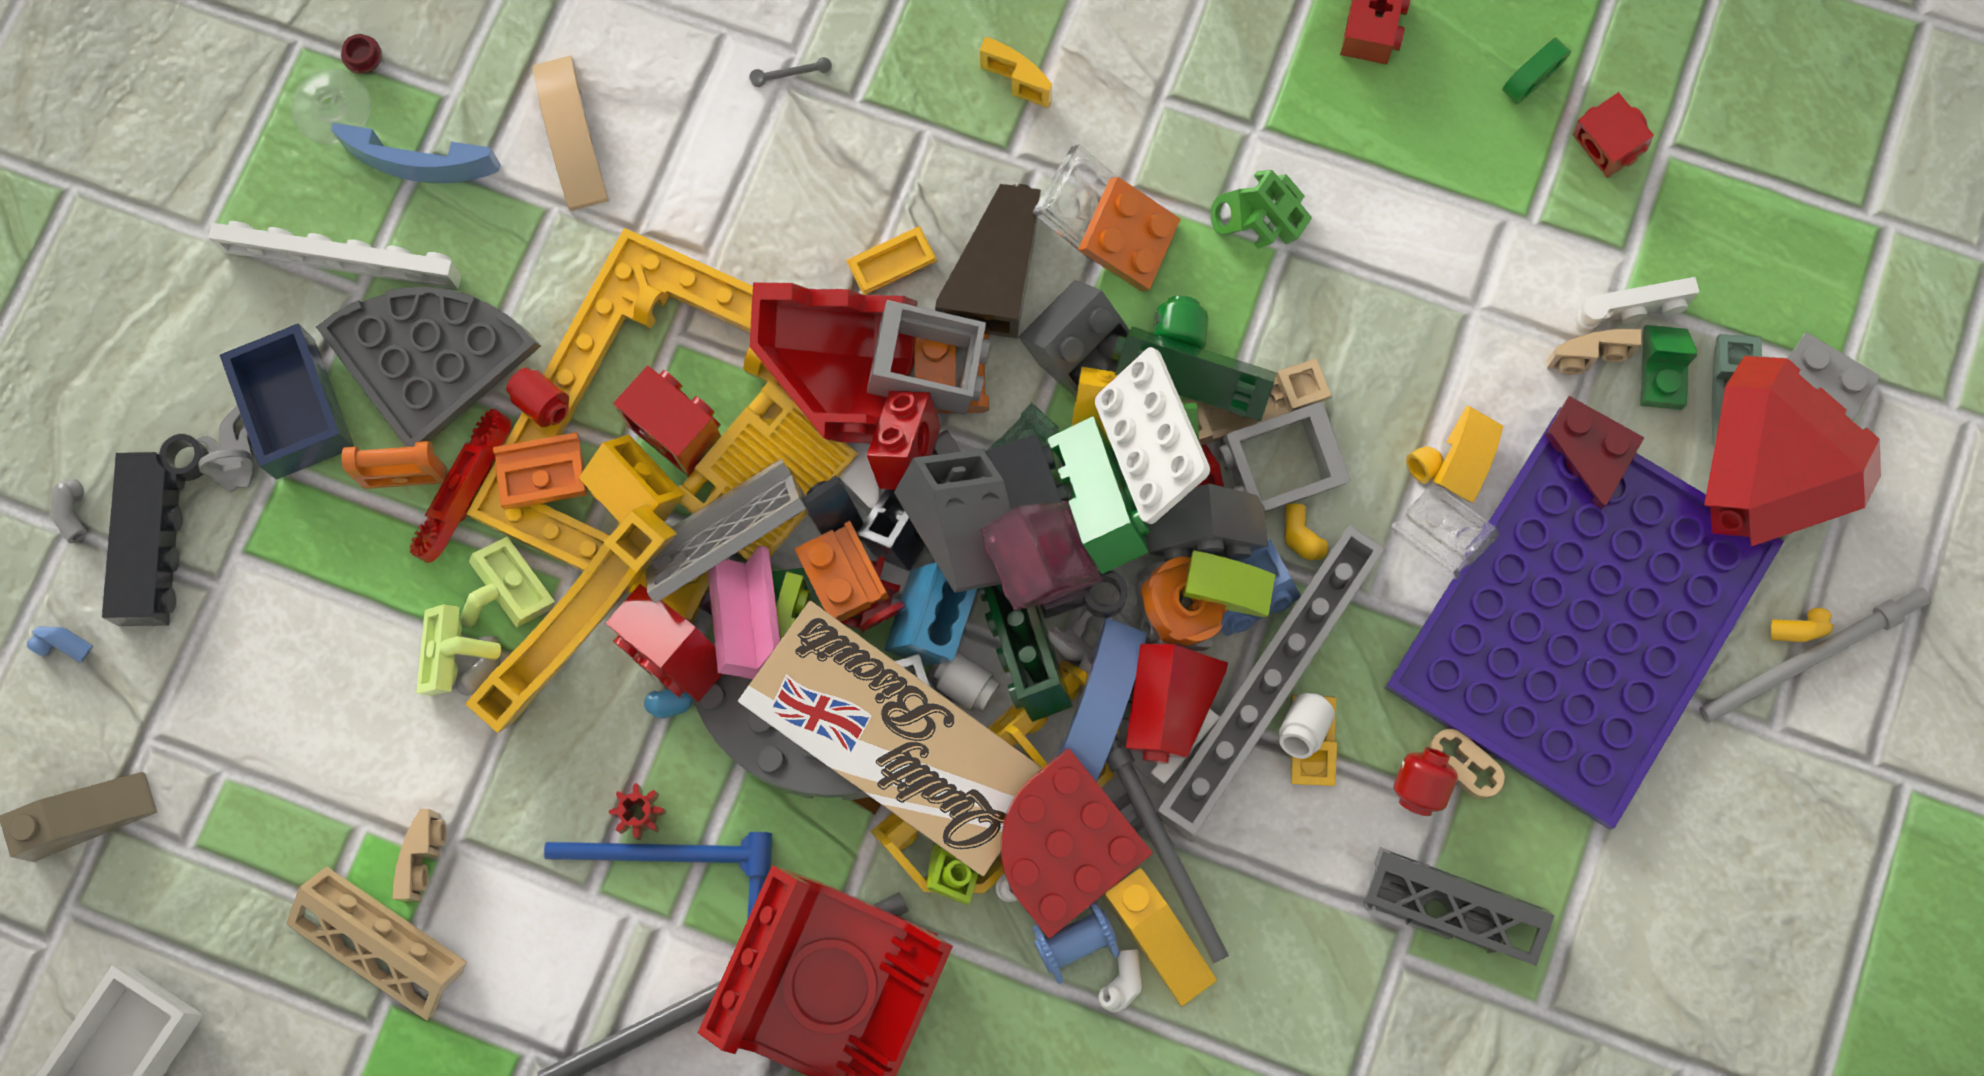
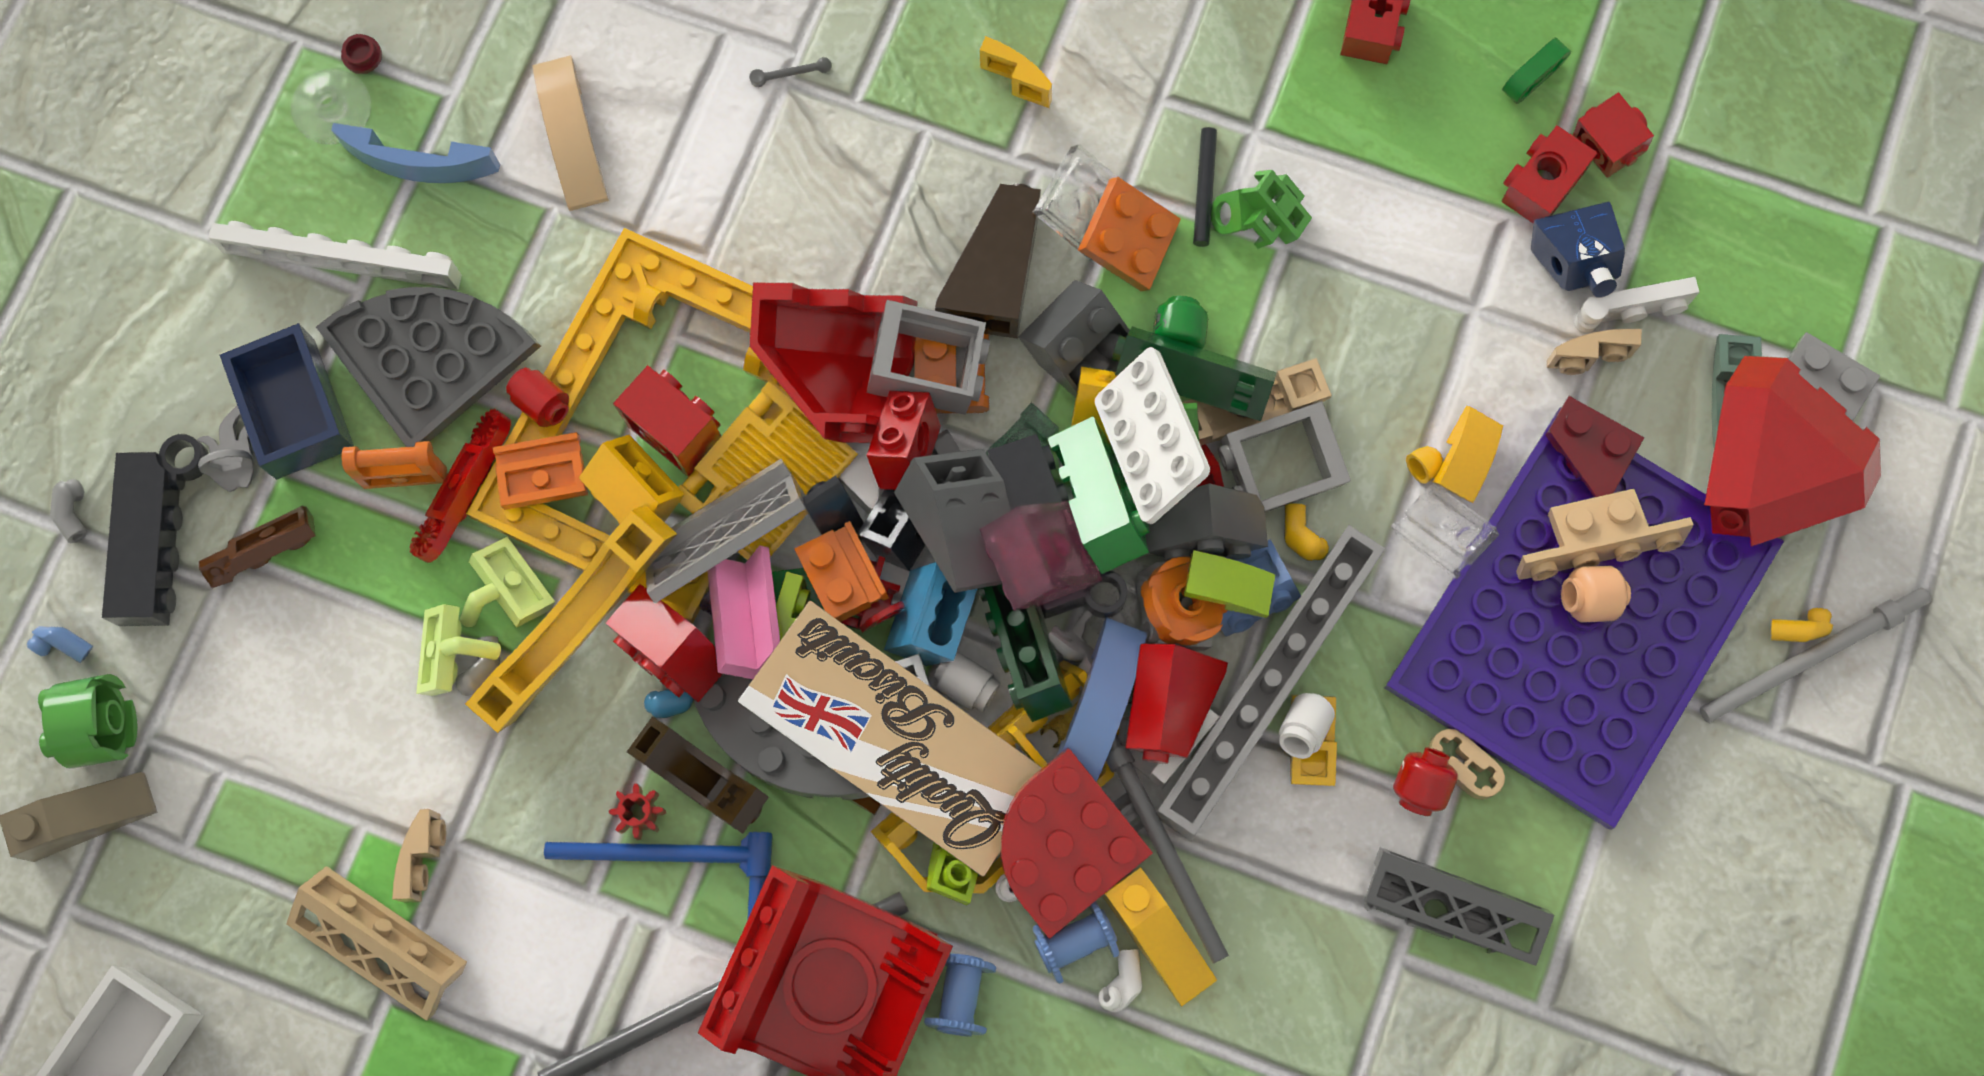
(87, 721): none -> bright green brick
(259, 546): none -> reddish brown hinge
(698, 775): none -> dark brown arch
(891, 260): yellow tile -> none
(961, 996): none -> medium blue hose
(1060, 725): none -> clear yellow hand
(1205, 187): none -> black bar
(1559, 155): none -> red brick
(1581, 248): none -> dark blue torso
(1595, 594): none -> light nougat head
(1601, 531): none -> tan bracket
(1665, 366): green slope -> none

